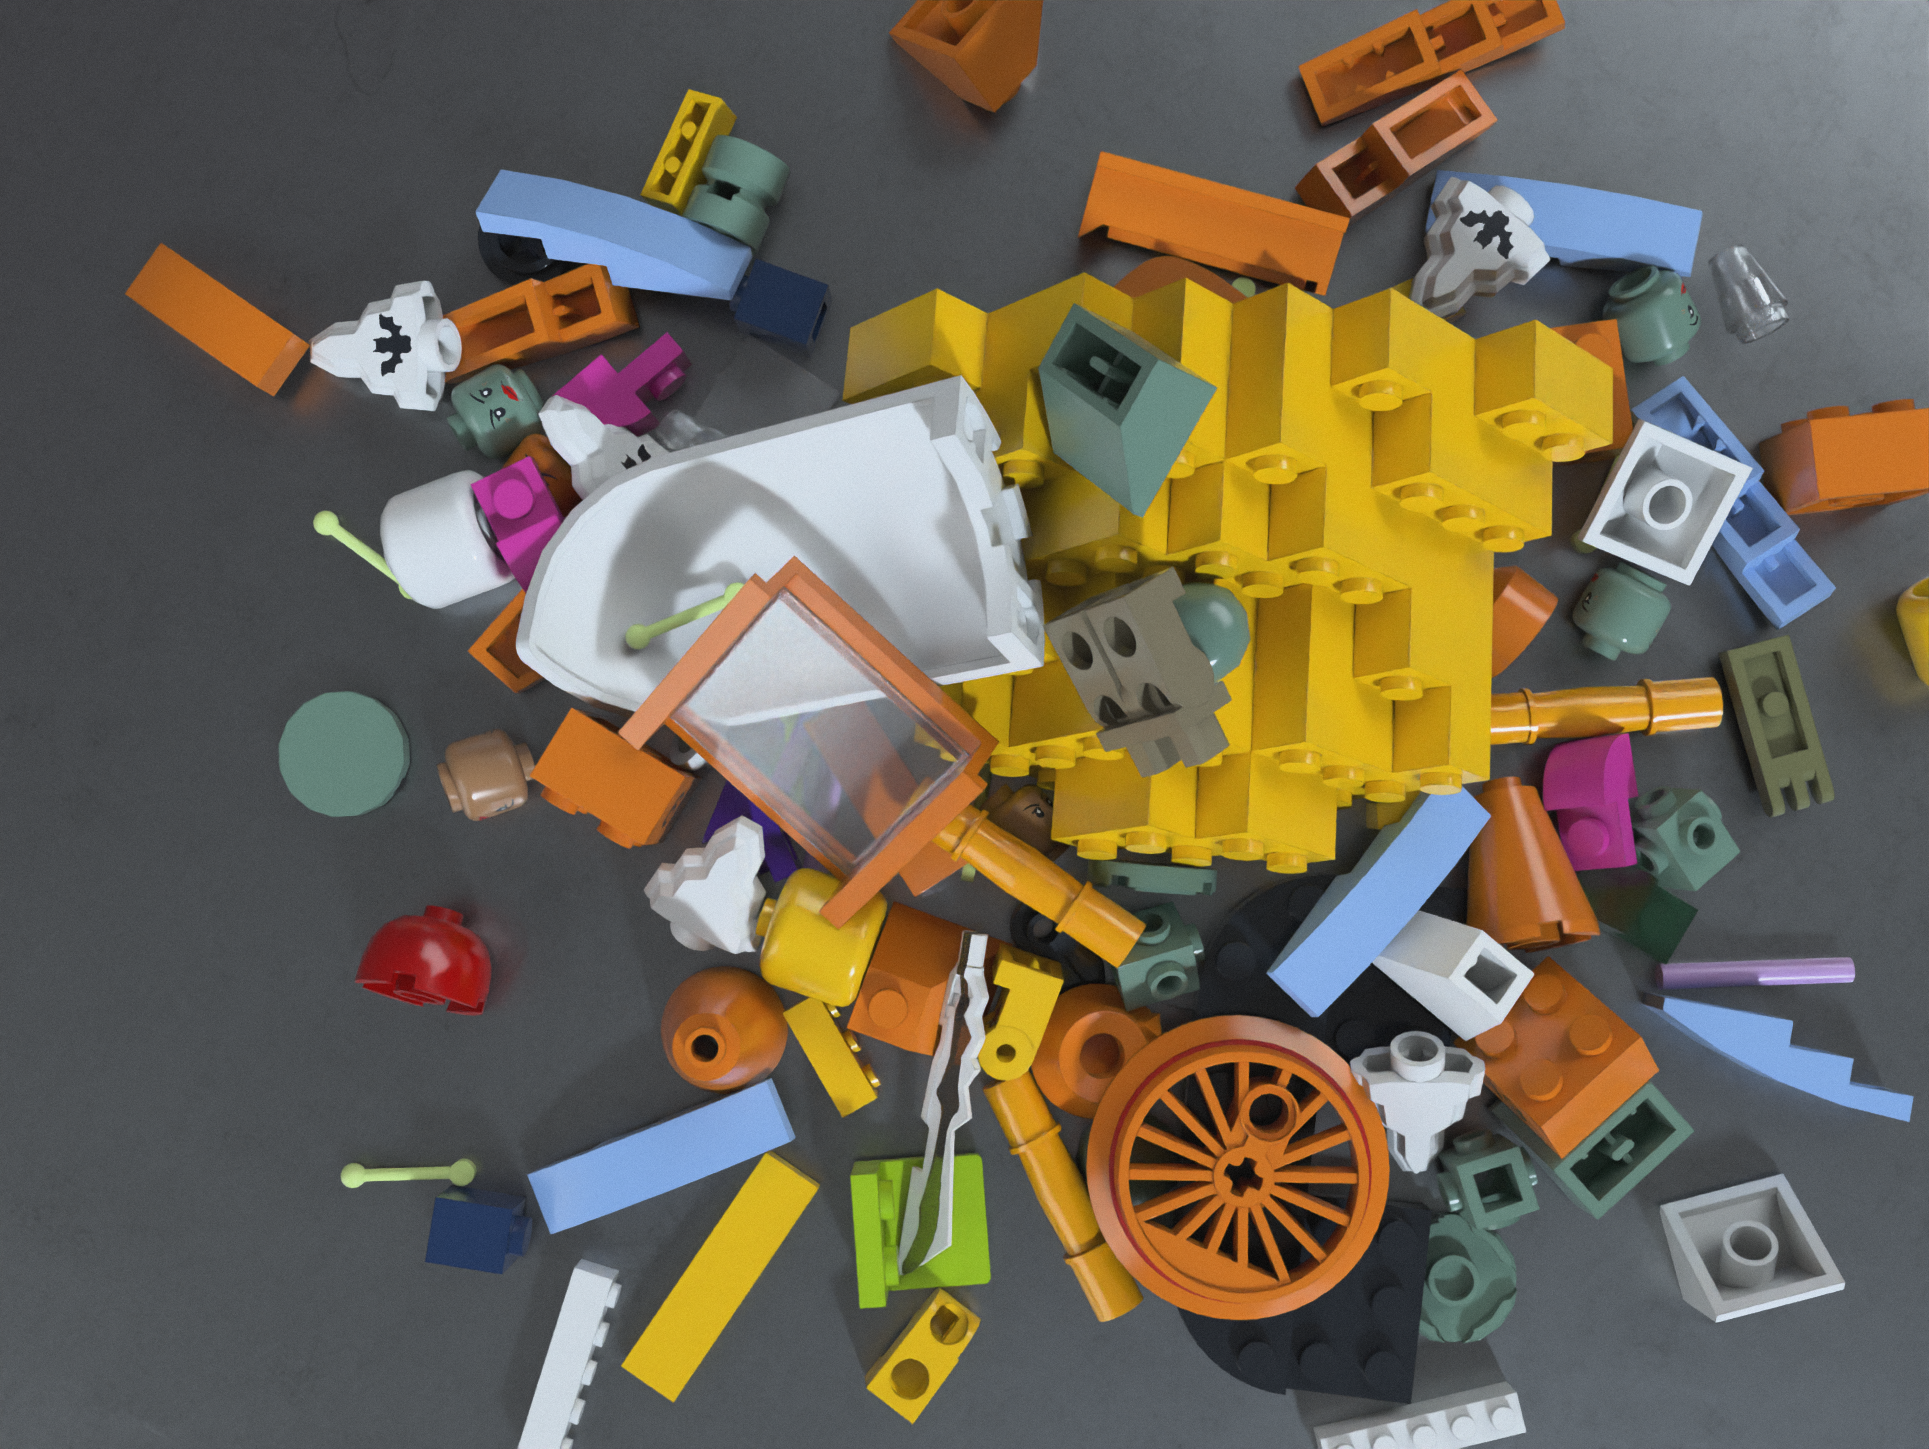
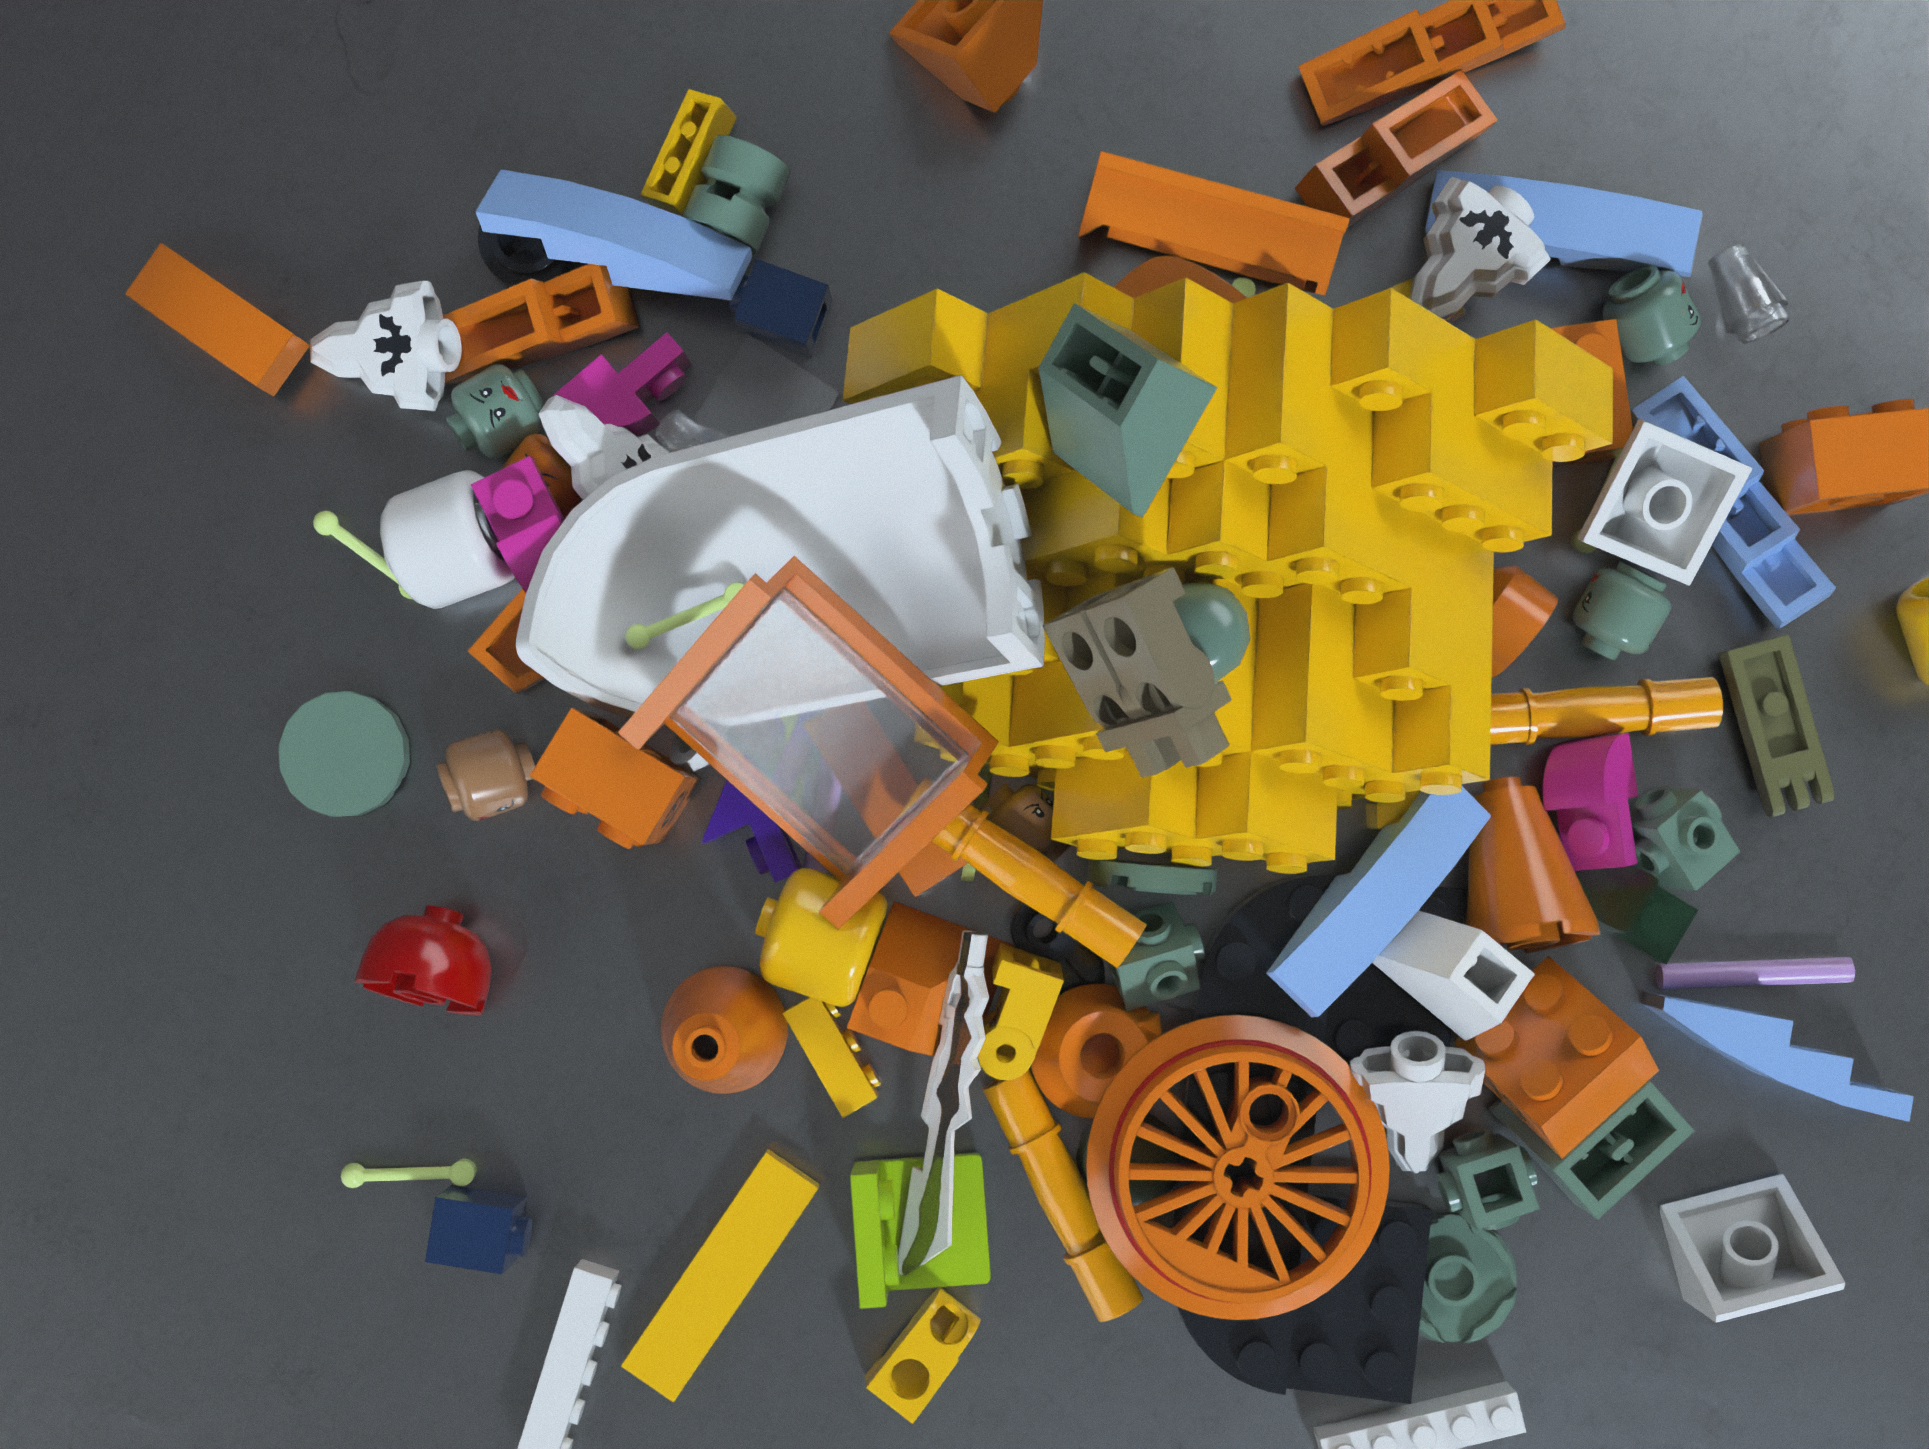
(661, 1156): light blue slope -> none
(714, 890): white rock -> none

